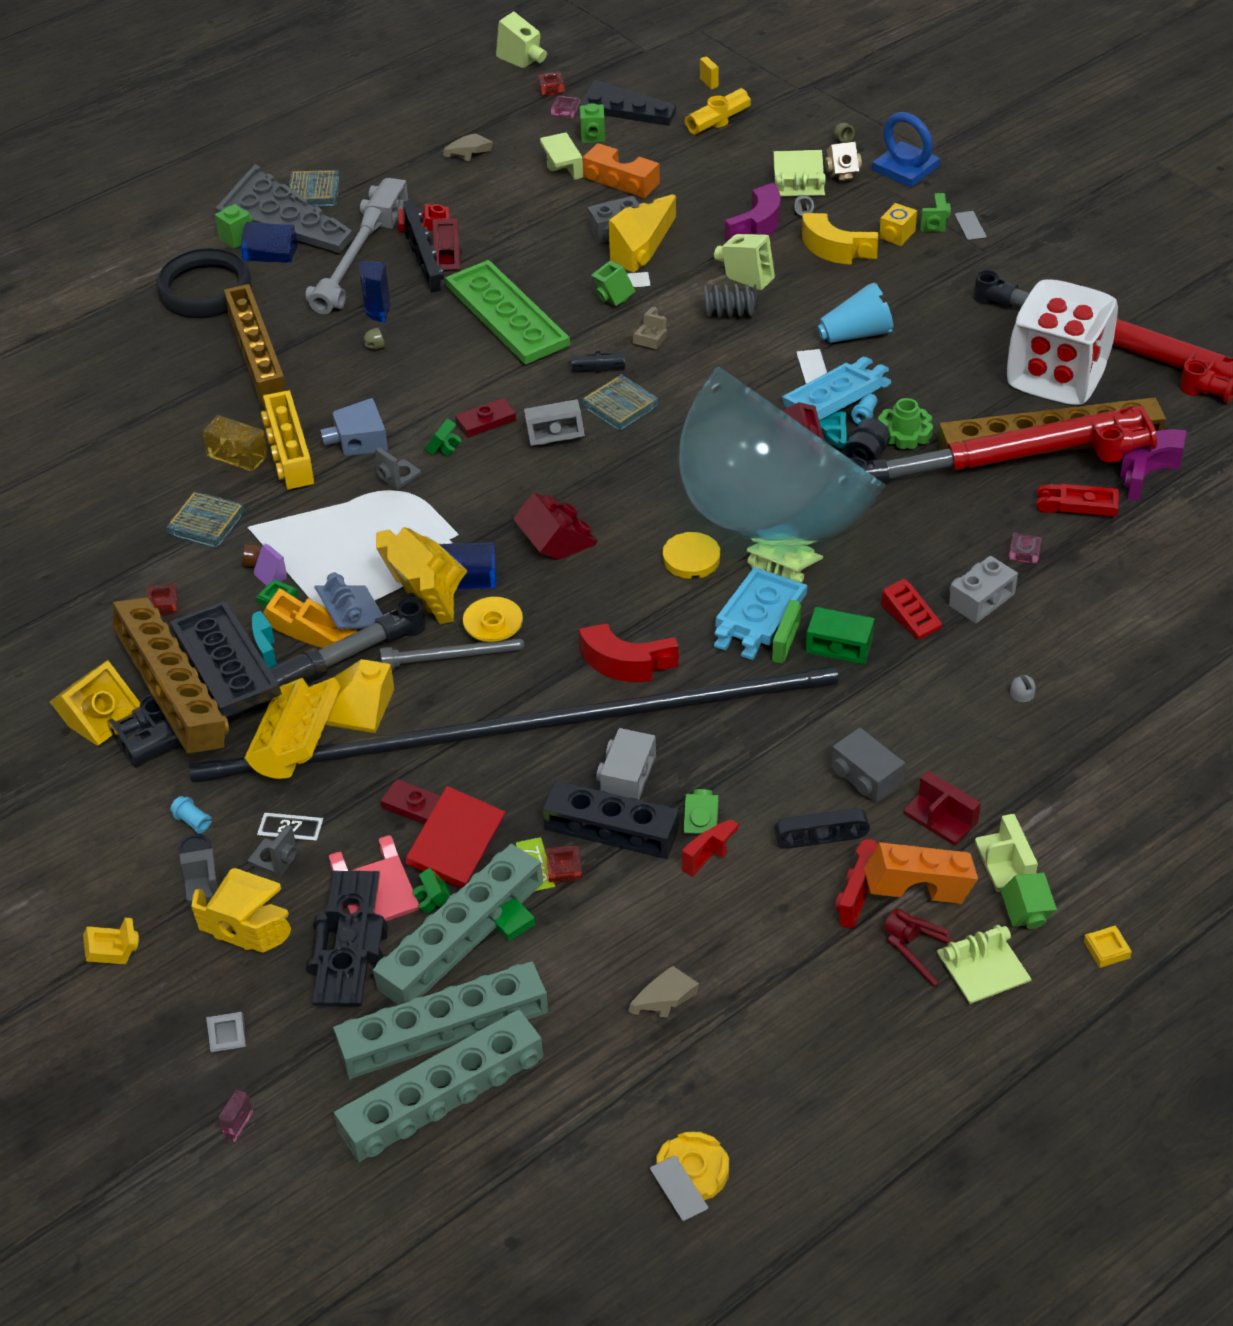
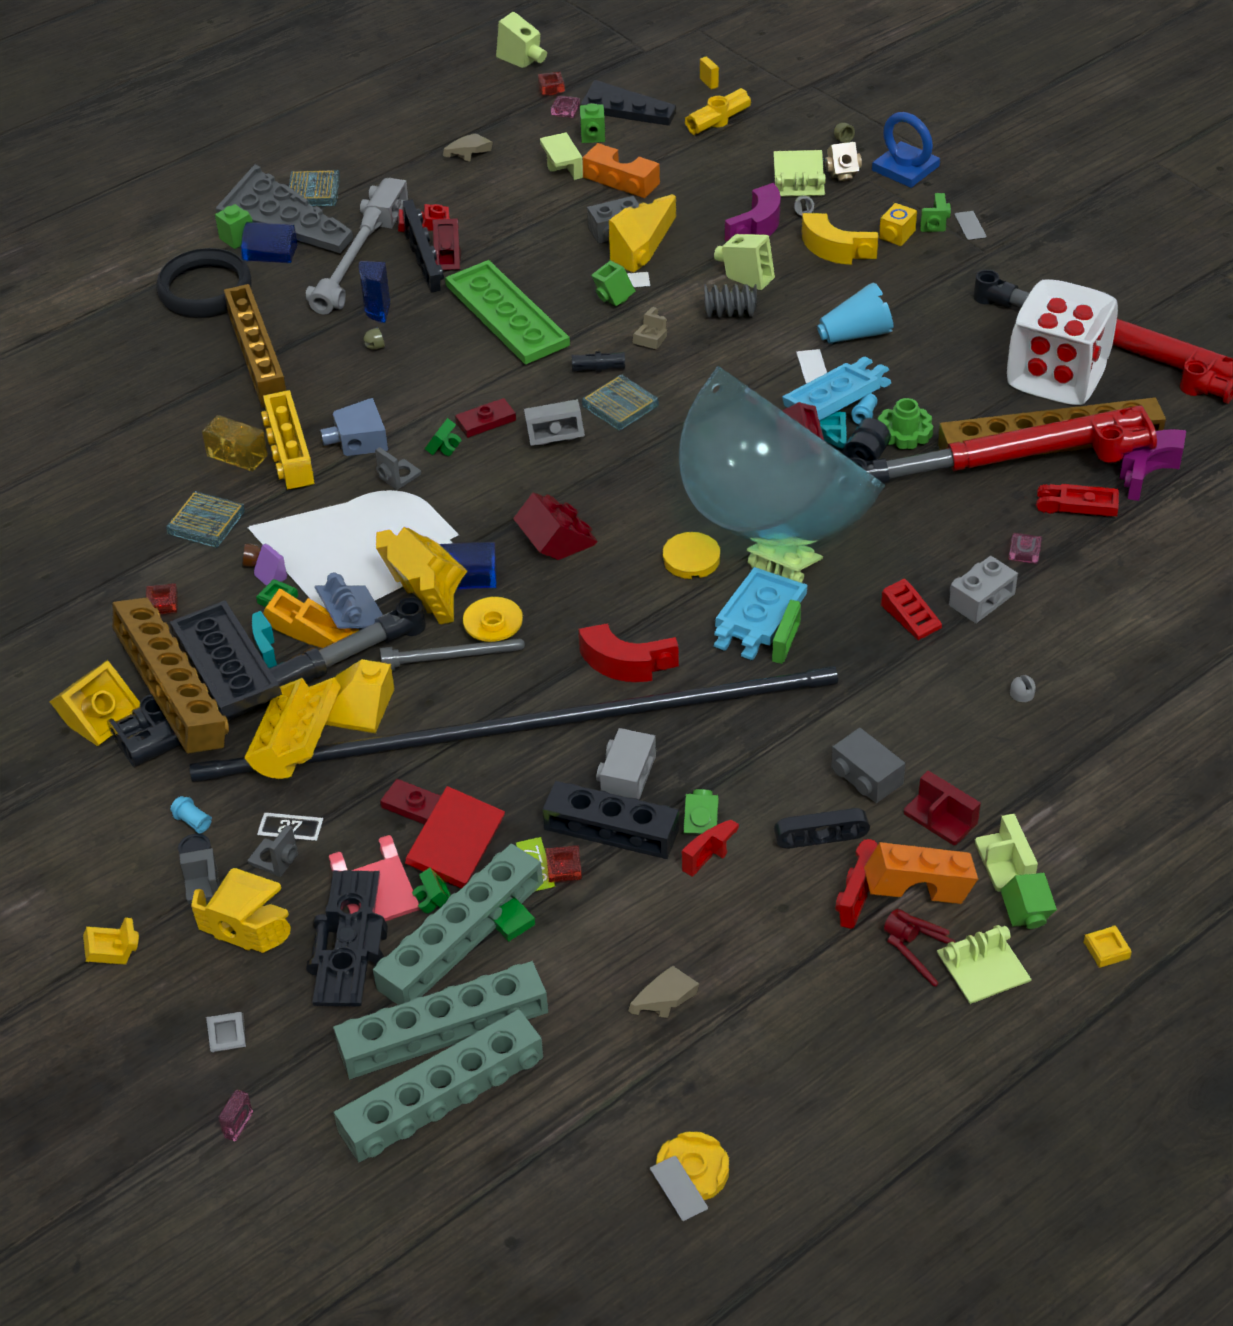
(840, 635): green brick -> none

